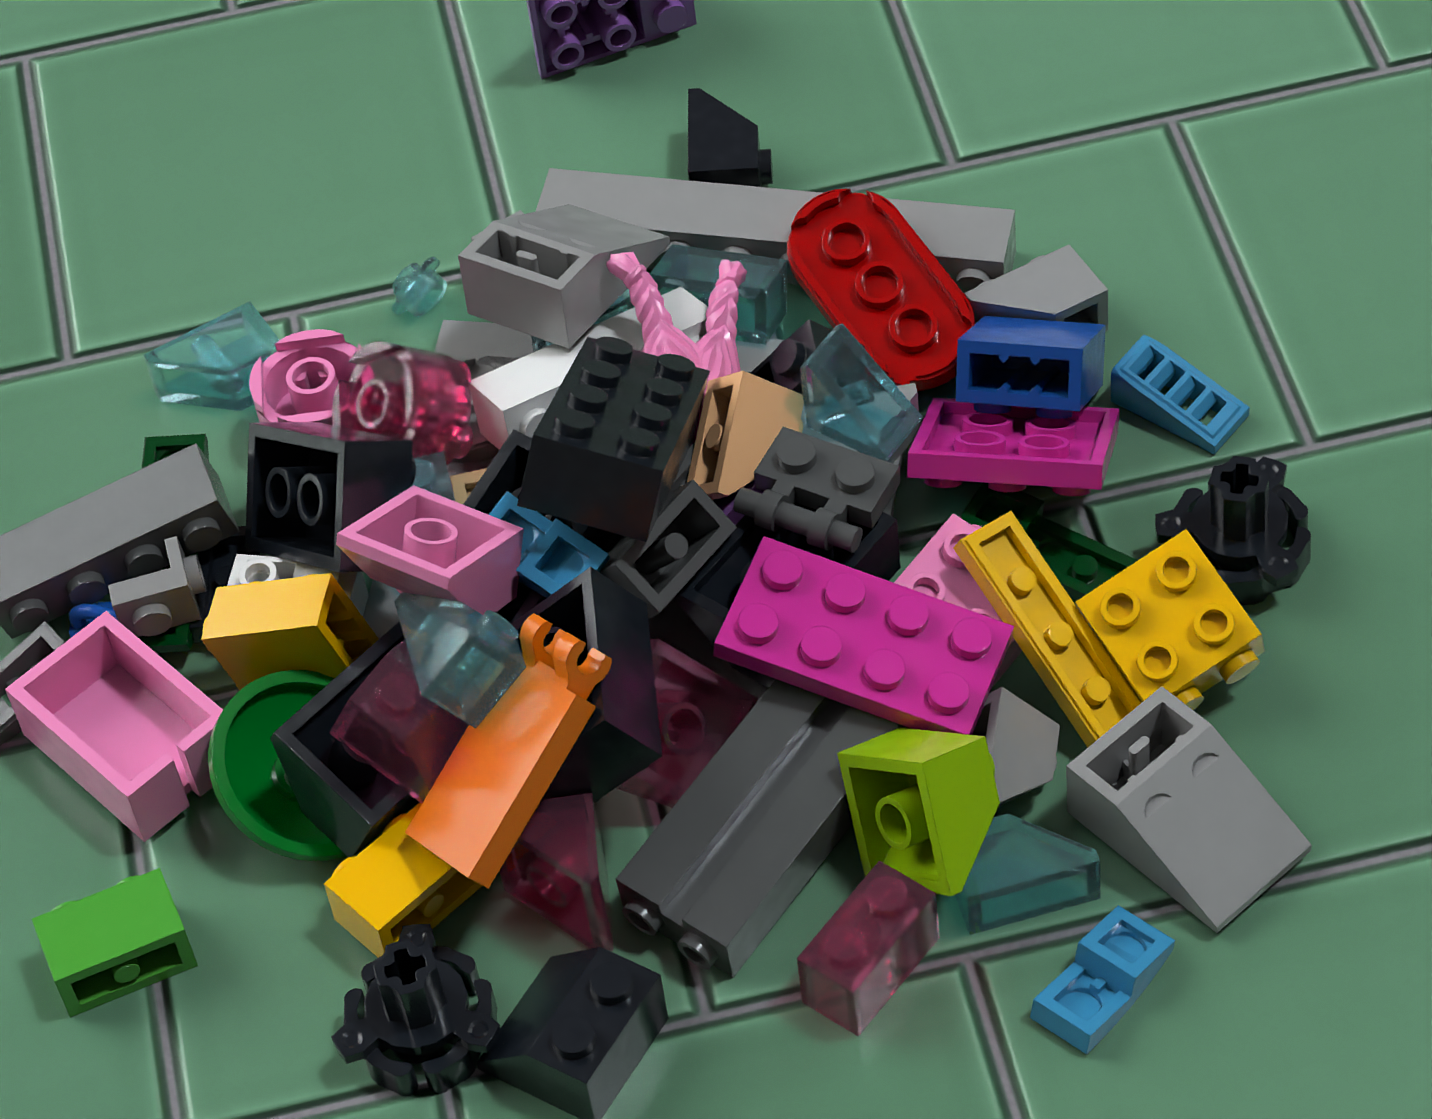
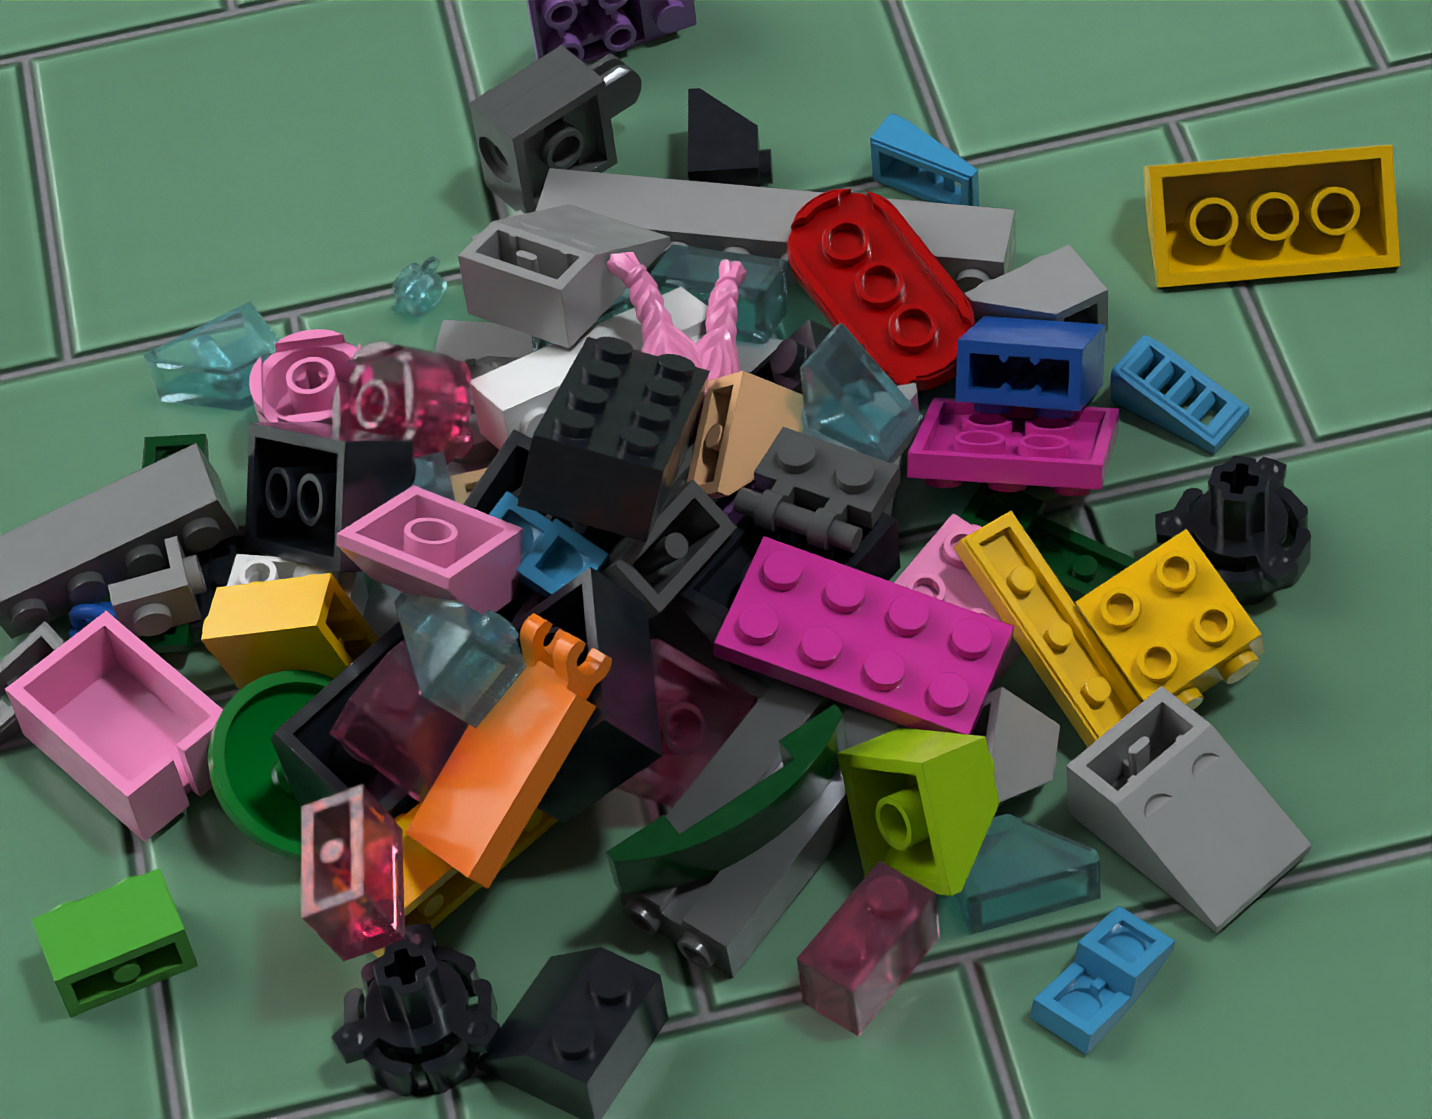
(352, 873): none -> clear pink brick
(550, 118): none -> dark grey brick
(563, 869): clear pink slope -> none
(664, 859): none -> dark green slope
(921, 165): none -> dark azure slope
(1272, 215): none -> yellow slope

